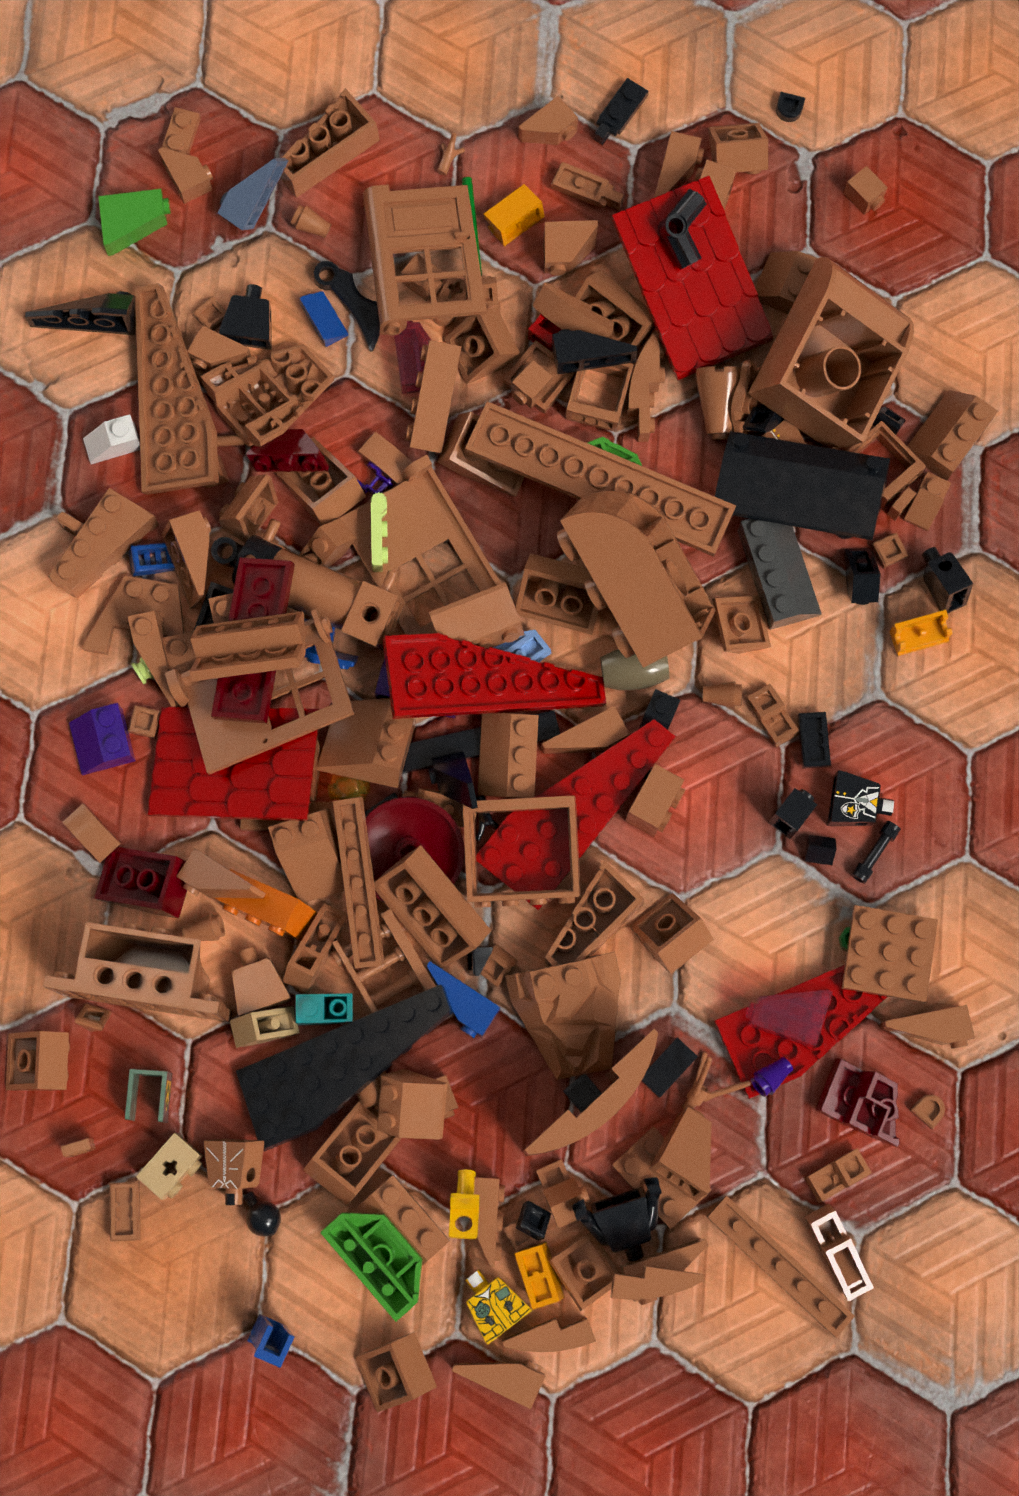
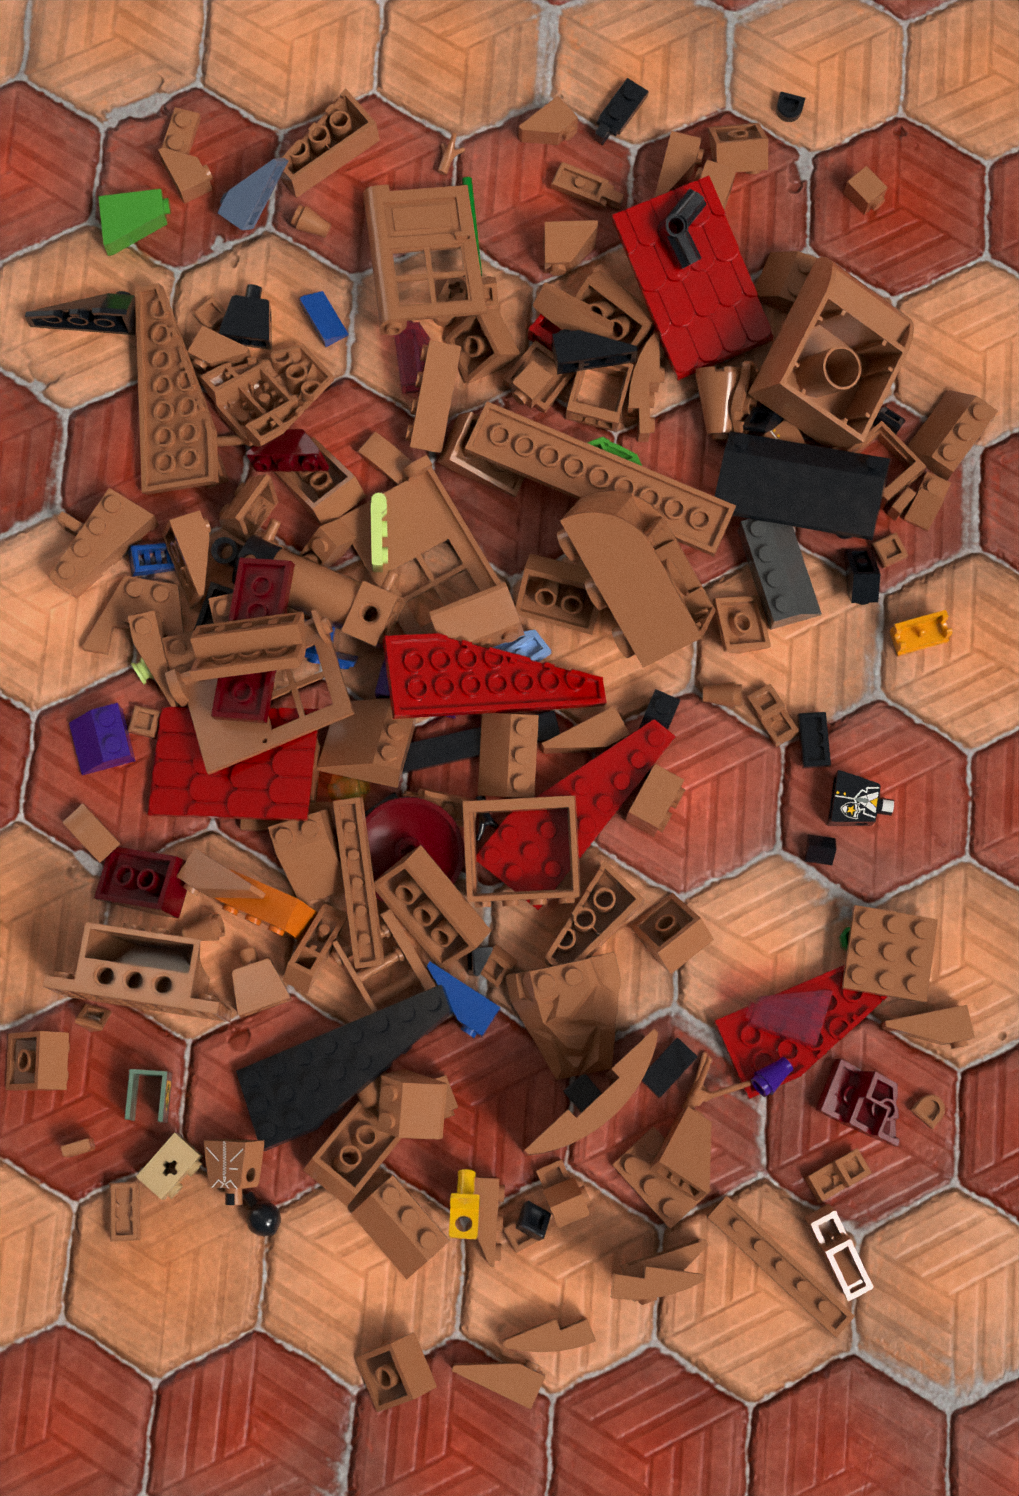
(112, 439): white slope -> none
(264, 1026): tan slope -> none
(270, 1340): blue window -> none
(324, 1009): teal slope -> none
(363, 309): black piece -> none
(378, 1258): bright green wedge -> none
(386, 482): dark purple piece -> none
(421, 288): nougat brick -> none
(453, 778): black slope -> none
(494, 1306): yellow torso -> none
(514, 214): light orange hinge -> none
(539, 1276): light orange hinge -> none
(585, 1270): nougat slope -> none
(623, 1219): black torso -> none
(628, 673): dark tan piece -> none
(793, 812): black brick -> none
(863, 870): black bar -> none
(946, 580): black torso -> none

